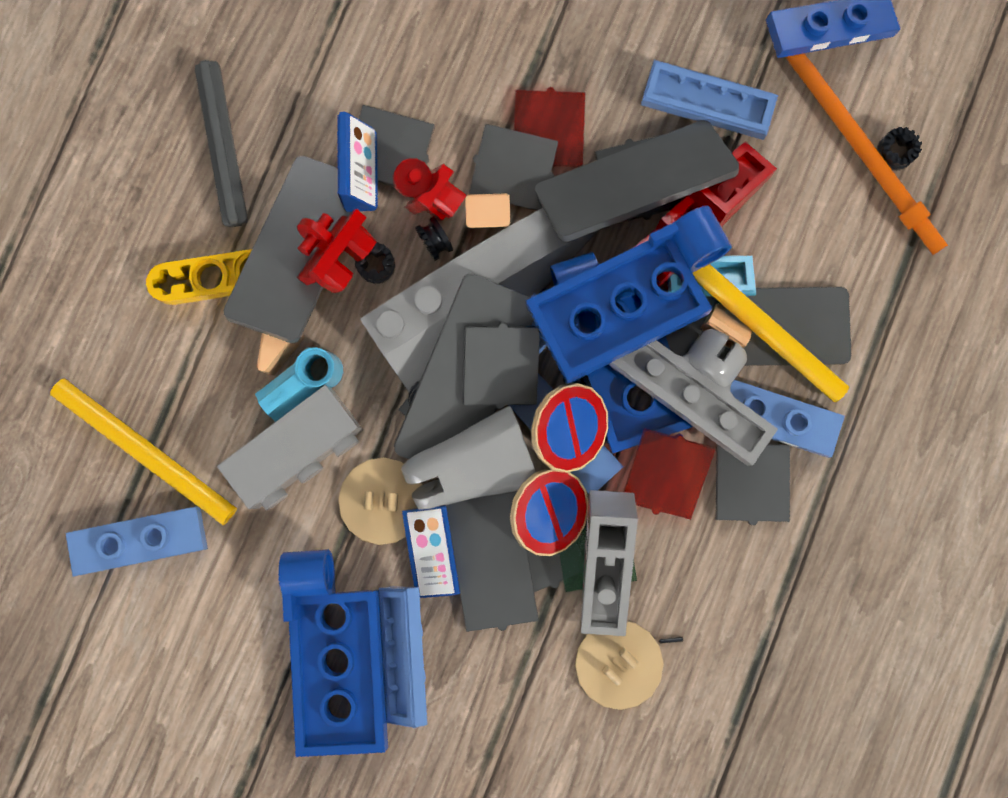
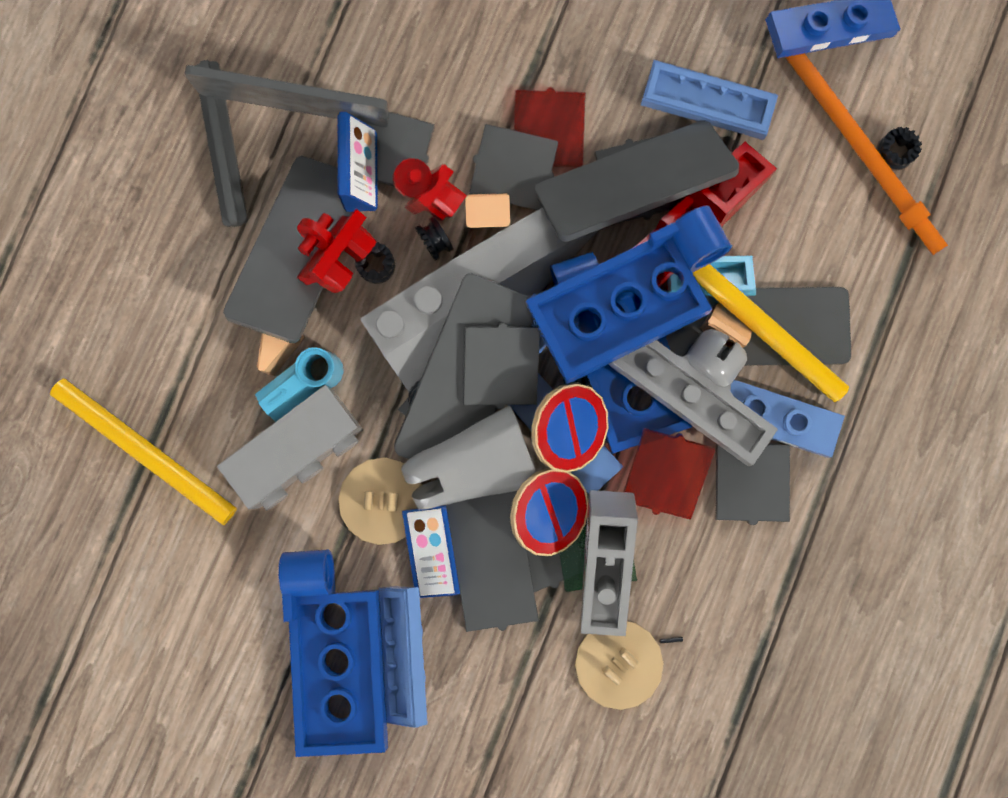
(136, 541): medium blue plate -> none
(229, 263): yellow beam -> none
(286, 95): none -> dark grey piece

